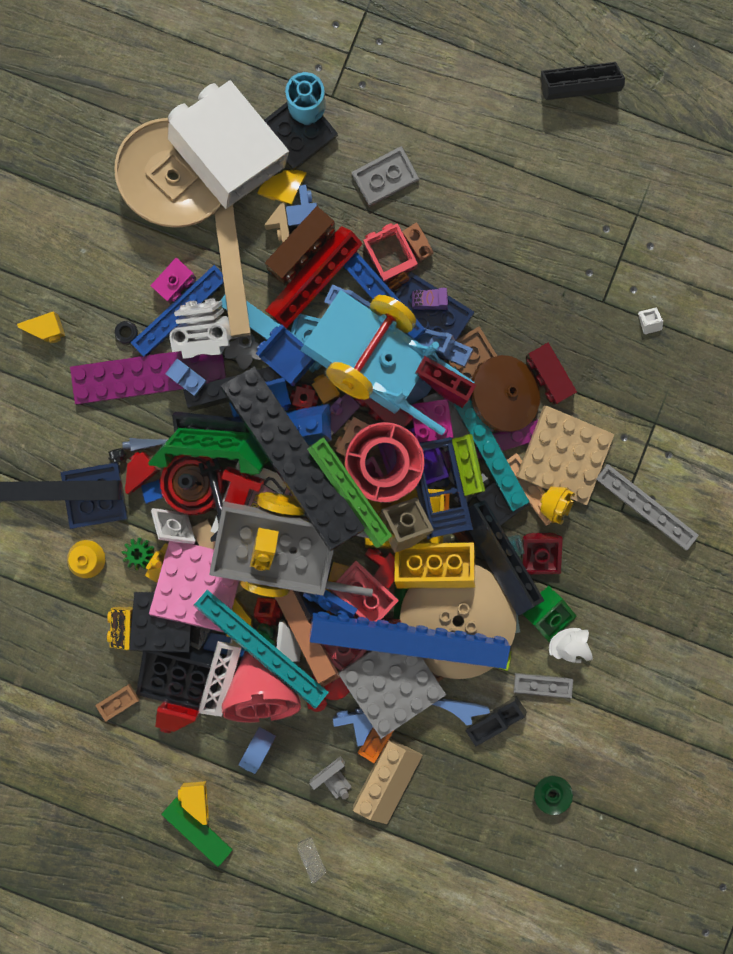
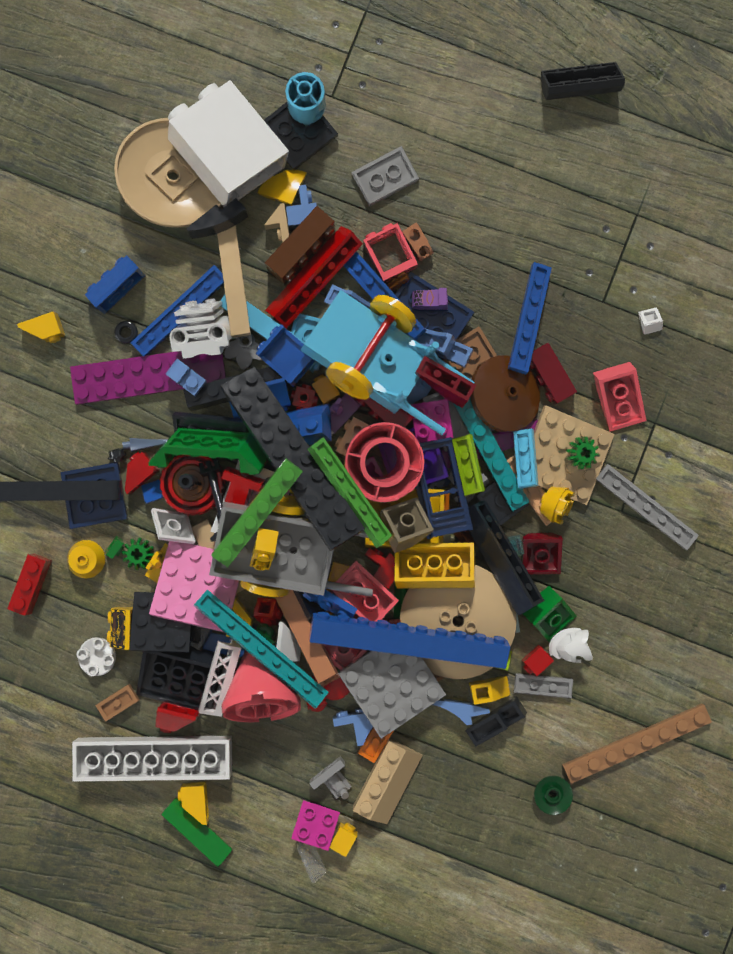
(29, 584): none -> red brick
(96, 656): none -> white dish
(114, 284): none -> blue slope
(115, 547): none -> green plate
(152, 758): none -> white brick
(173, 281): dark pink brick -> none
(218, 220): none -> black slope
(256, 512): none -> bright green plate
(257, 750): medium blue brick -> none
(315, 825): none -> dark pink hinge
(343, 838): none -> yellow brick
(489, 689): none -> yellow slope
(525, 458): none -> medium azure tile
(529, 318): none -> blue plate
(536, 661): none -> red brick
(577, 447): none -> green gear
(620, 396): none -> coral slope
(637, 743): none -> medium nougat plate

